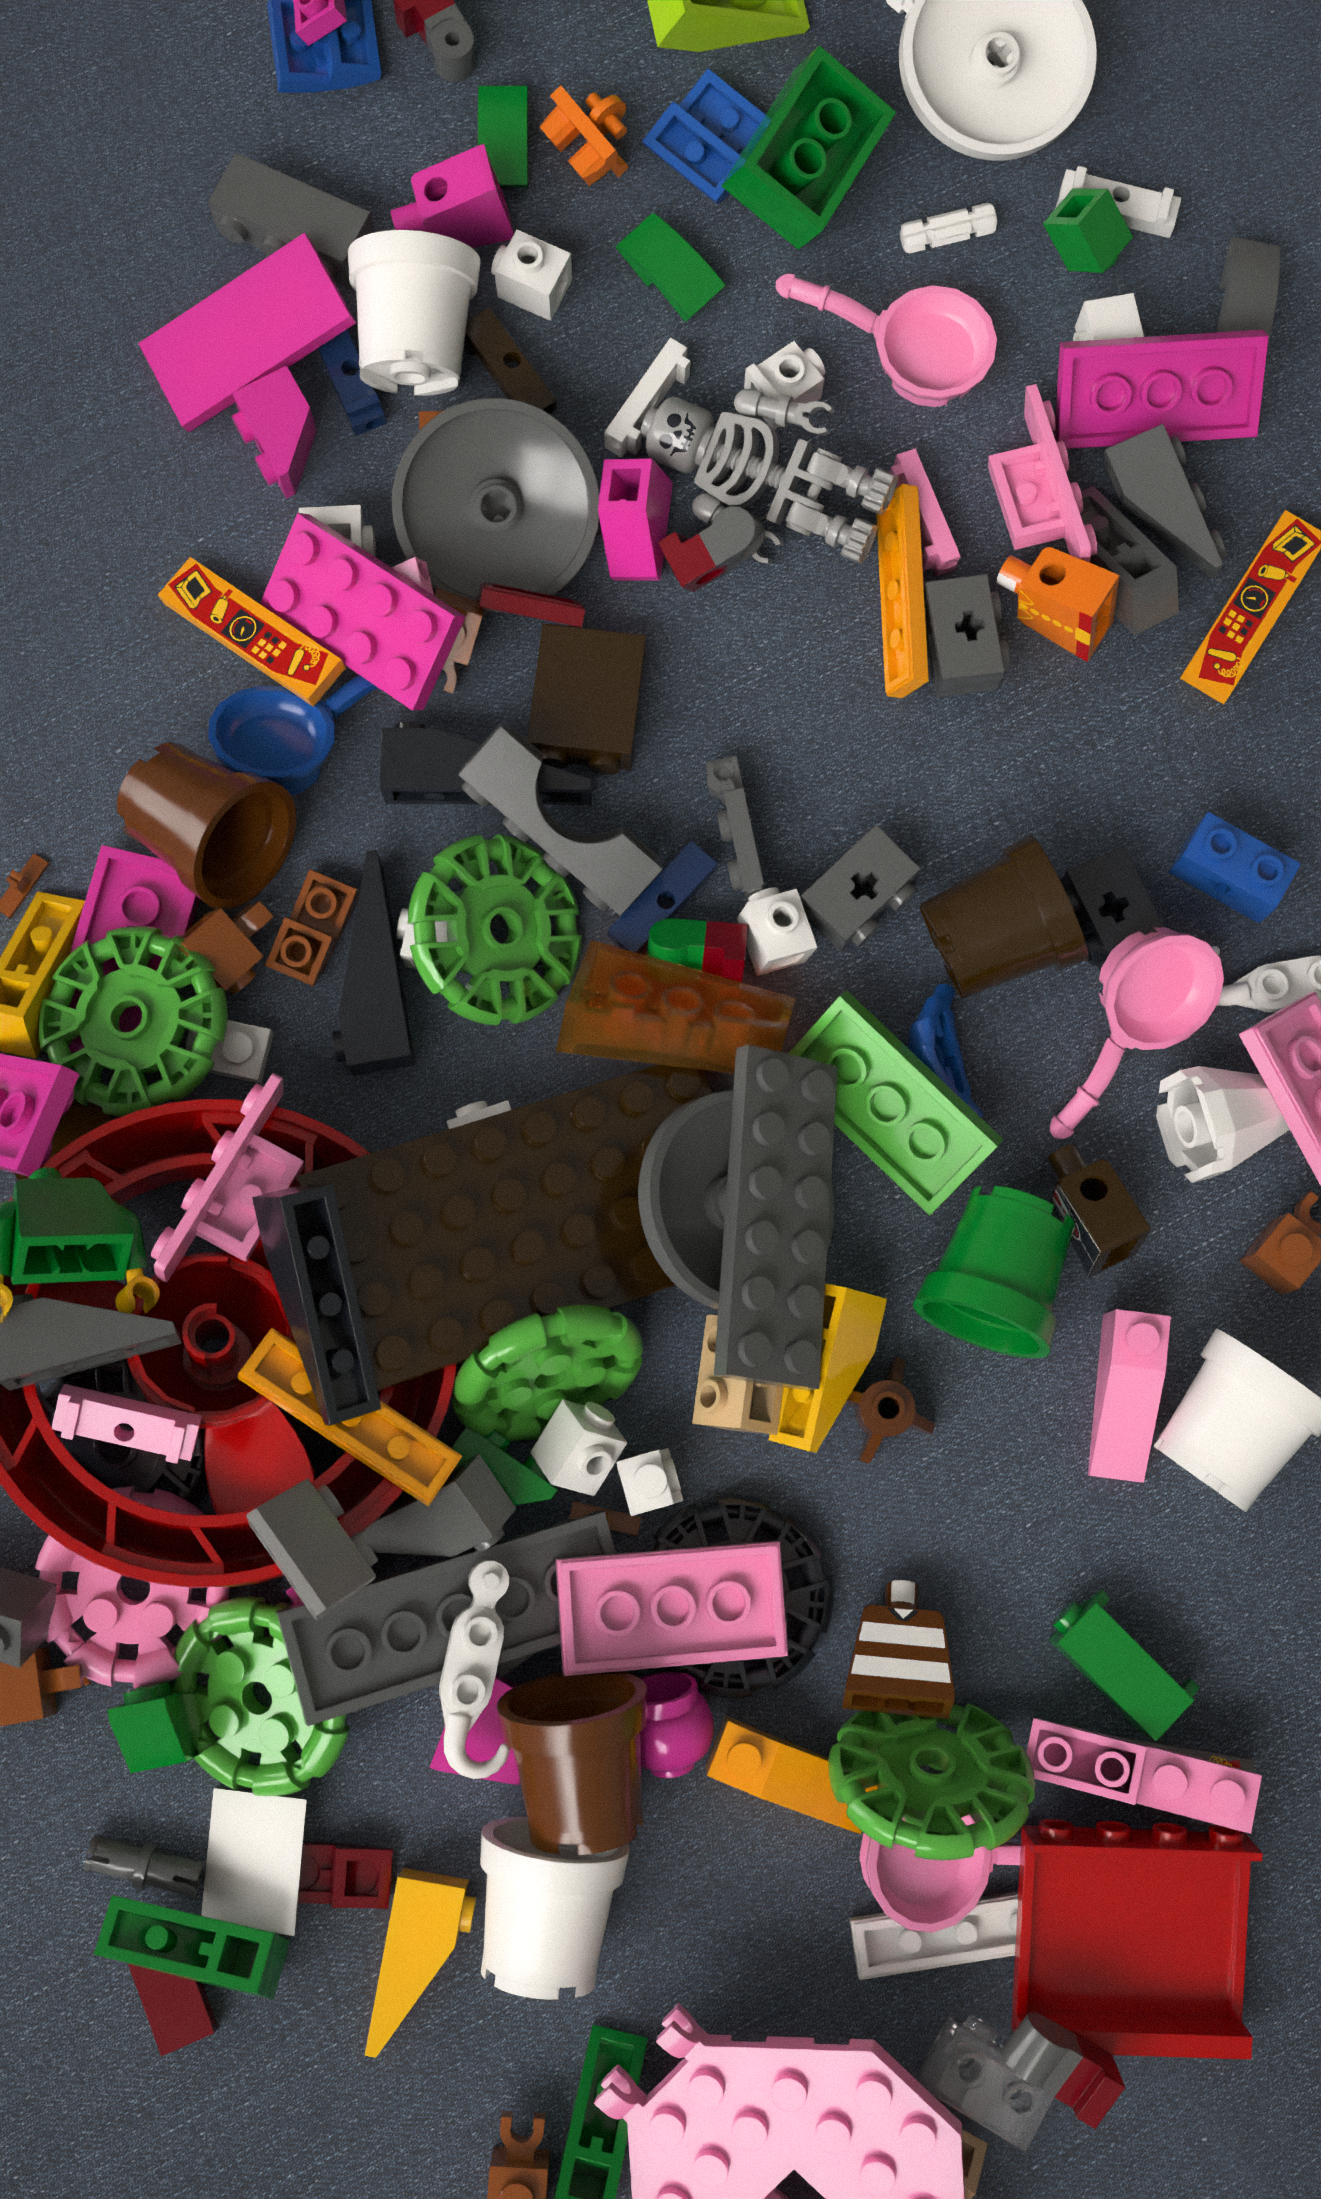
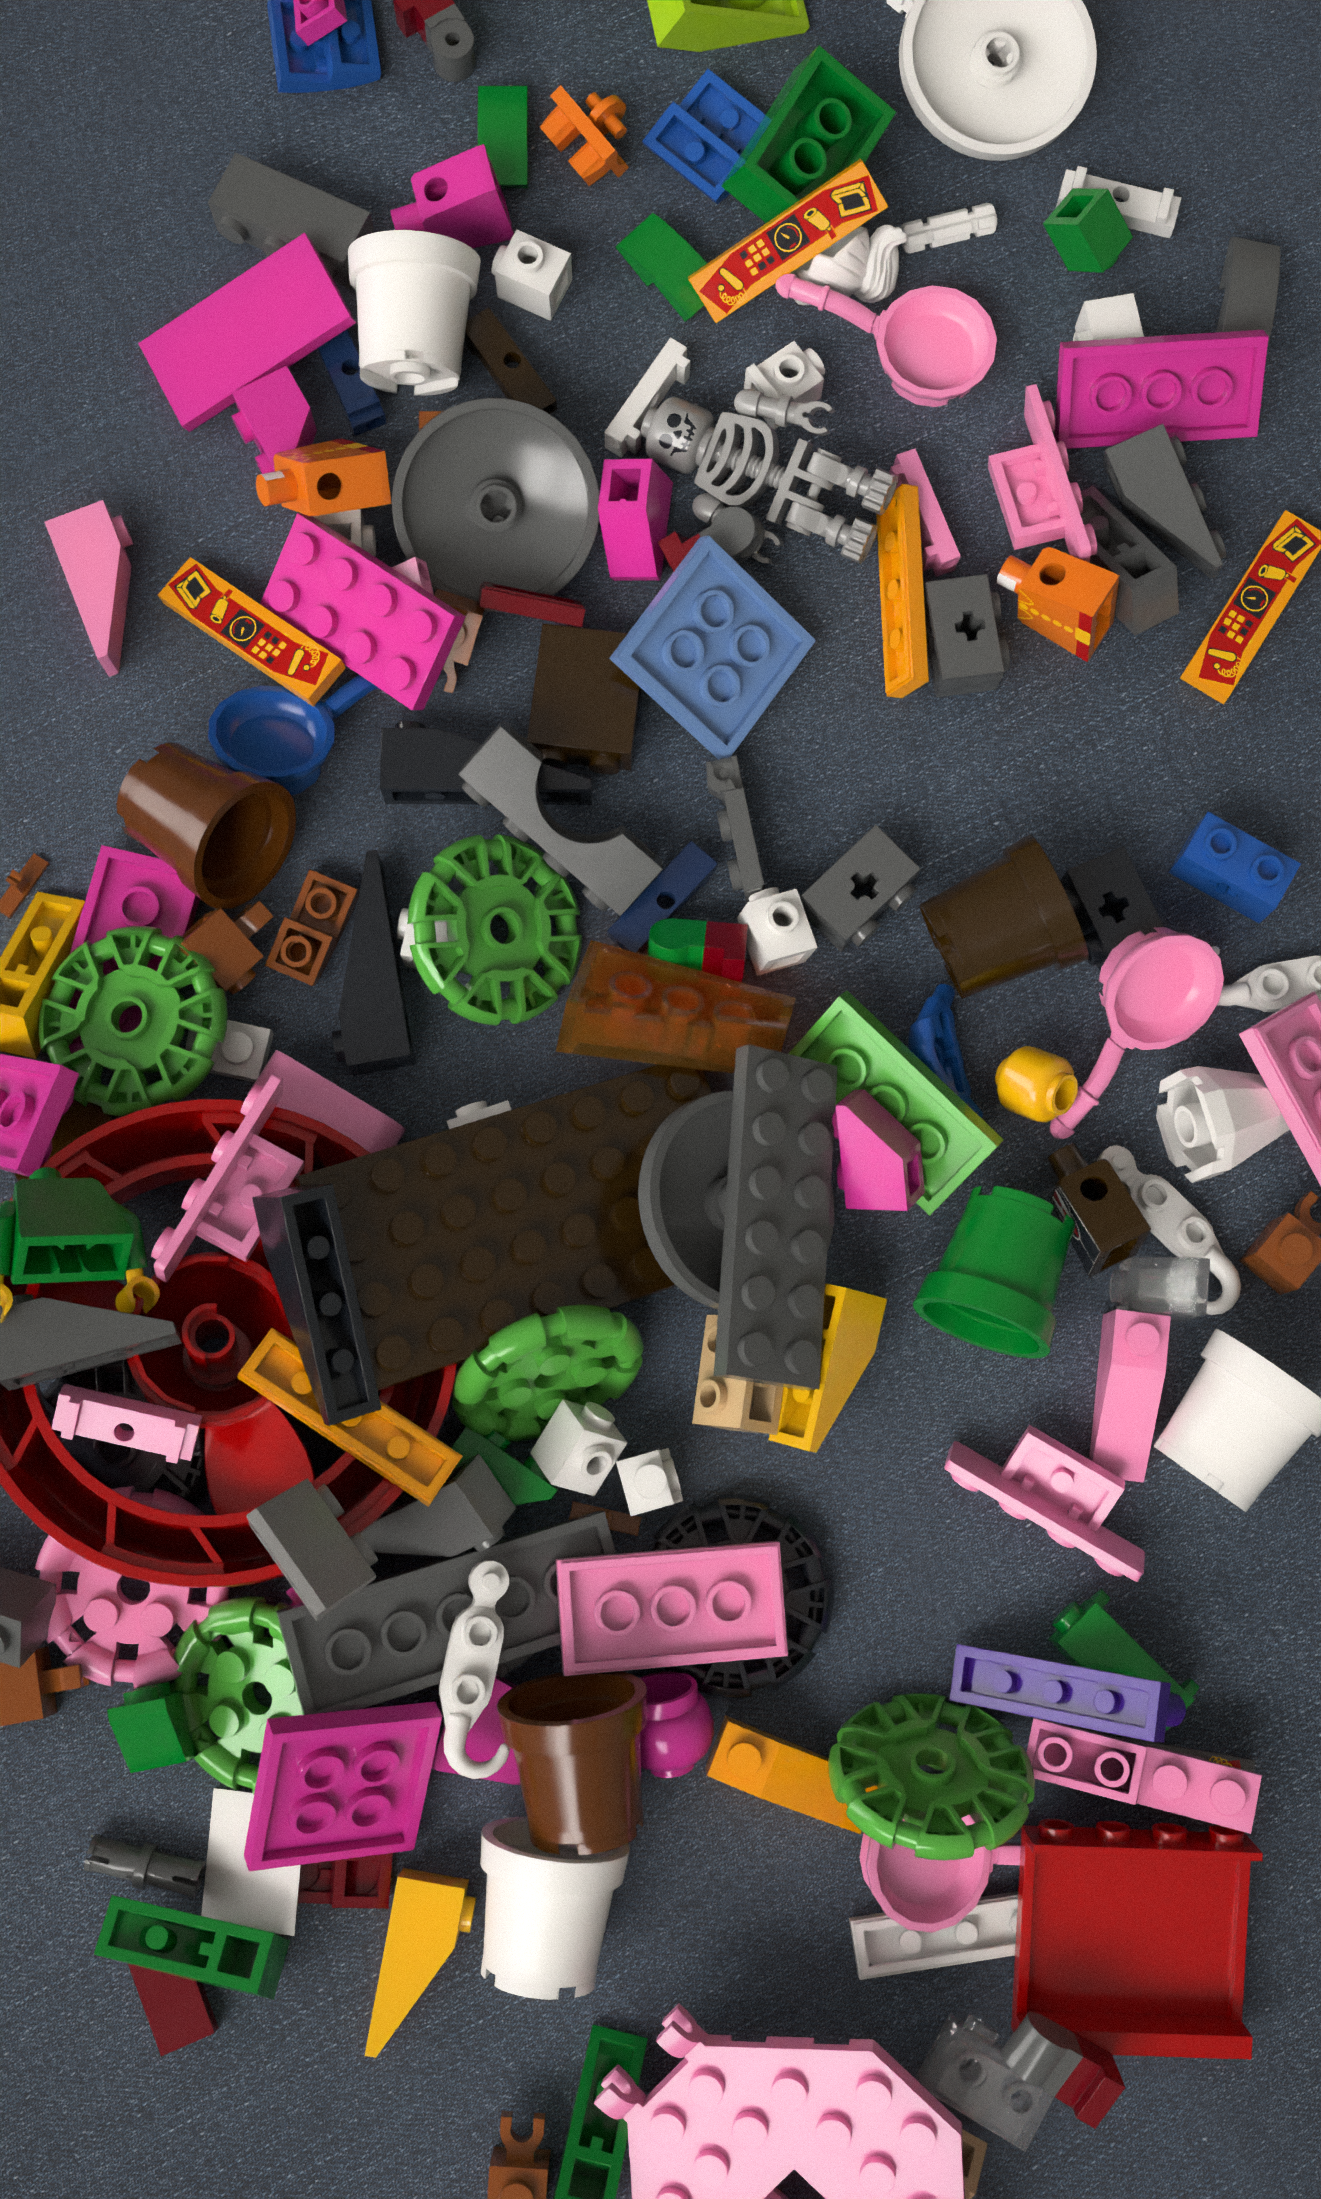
(98, 574): none -> bright pink slope
(326, 478): none -> orange torso
(330, 1104): none -> bright pink beam
(341, 1785): none -> dark pink plate
(713, 648): none -> medium blue plate
(788, 241): none -> tile
(858, 264): none -> white hair
(873, 1423): reddish brown brick -> none
(878, 1156): none -> dark pink slope
(900, 1658): reddish brown torso -> none
(1036, 1084): none -> yellow head
(1055, 1491): none -> bright pink bracket
(1065, 1693): none -> piece
(1162, 1286): none -> clear slope
(1176, 1224): none -> white piece

